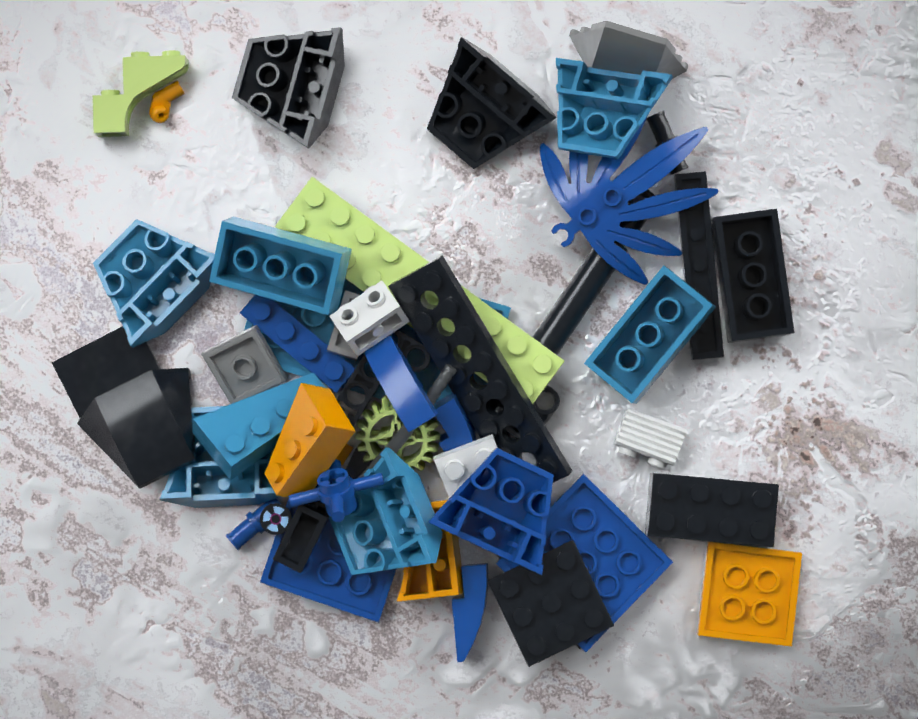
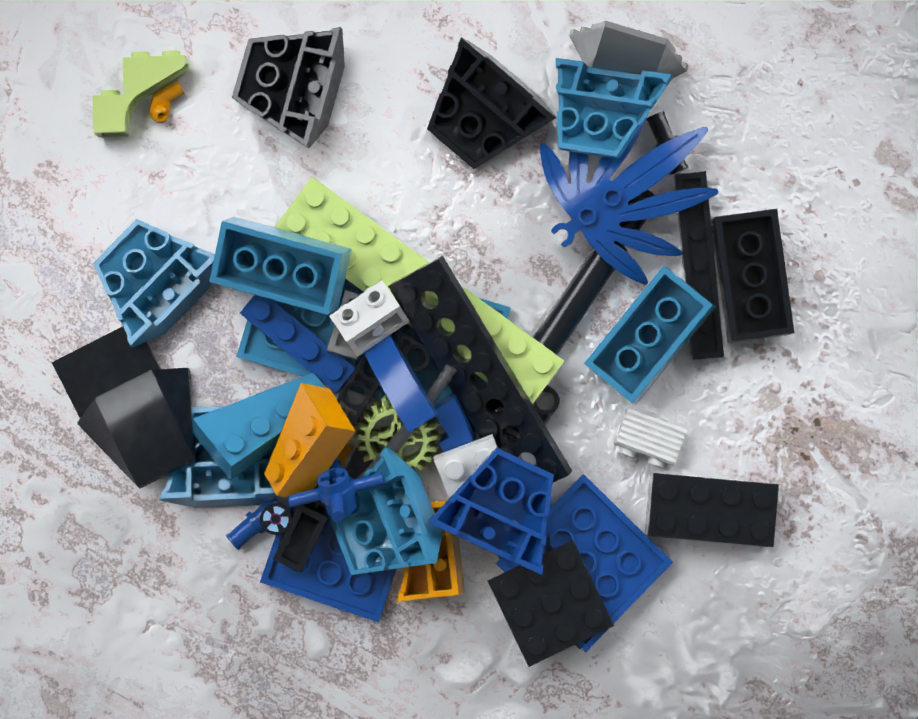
(244, 365): light grey tile -> none
(470, 608): blue slope -> none
(749, 593): light orange plate -> none

